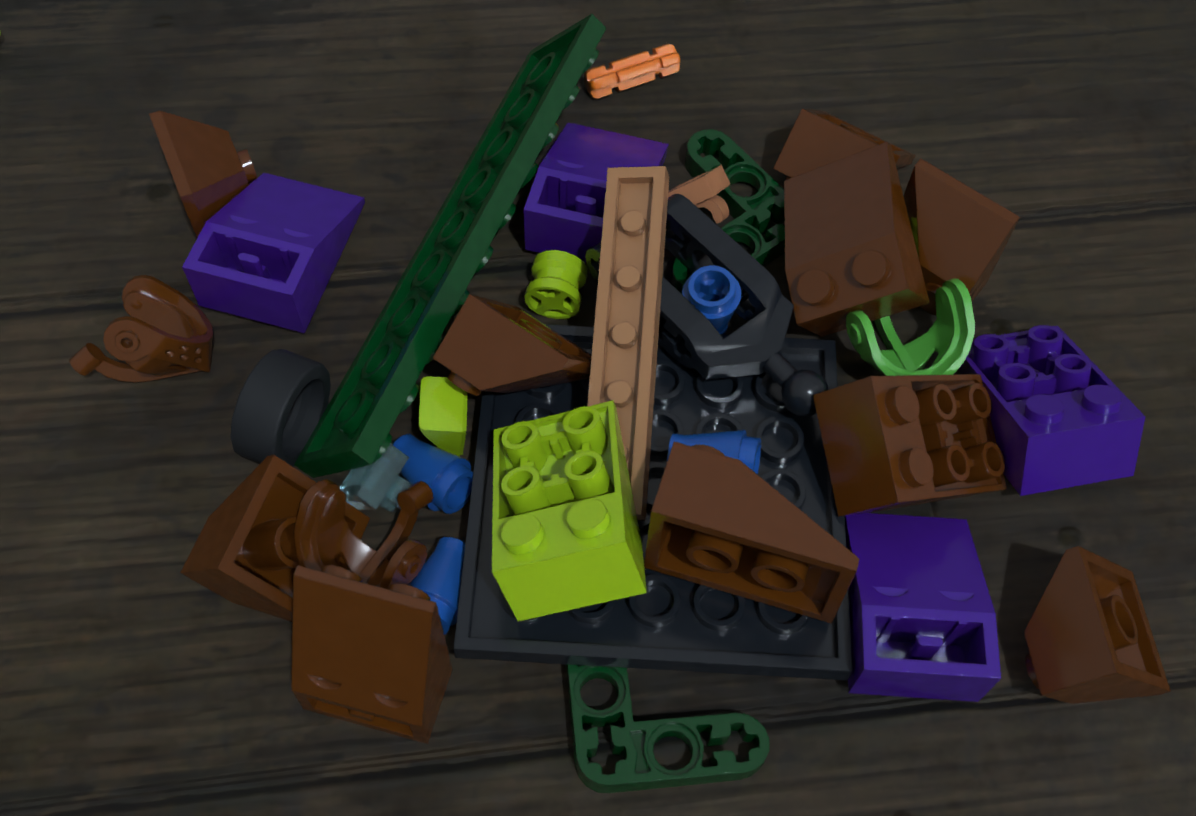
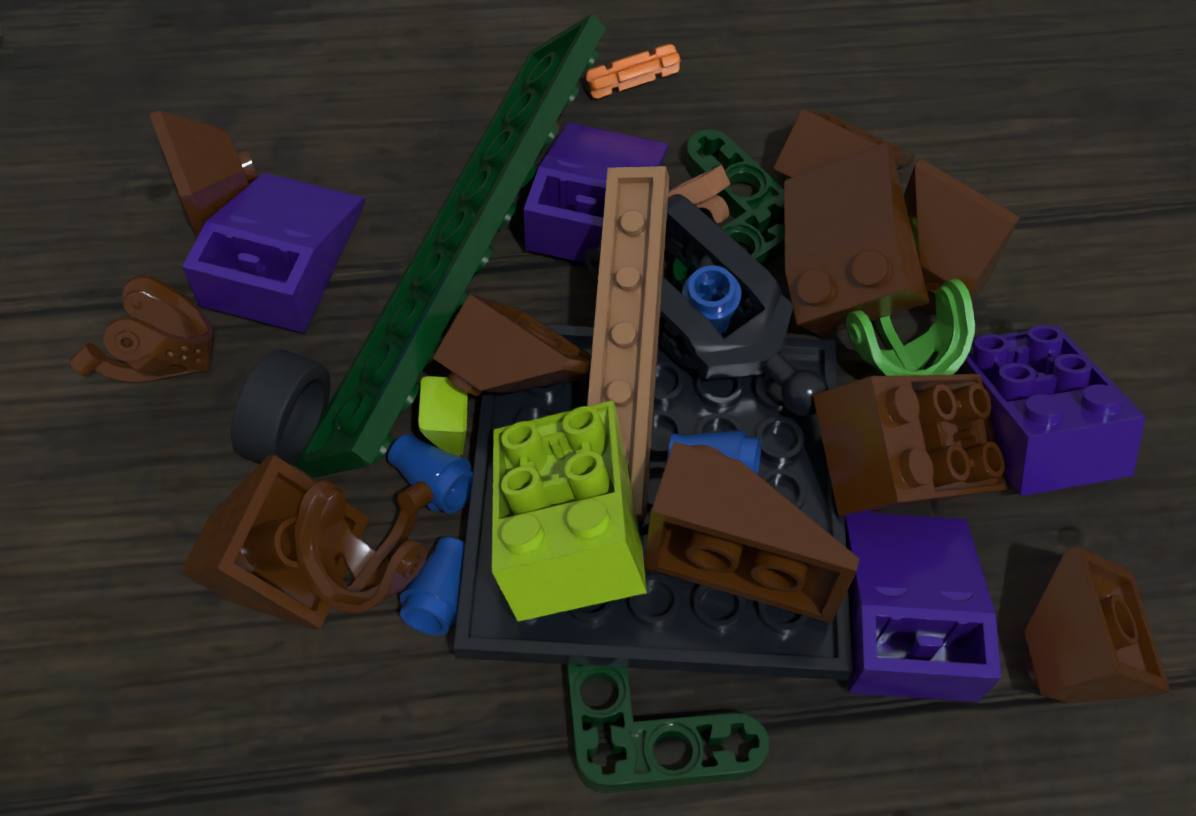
(368, 652): reddish brown slope -> none
(377, 483): clear light blue tile -> none
(556, 284): lime wheel -> none

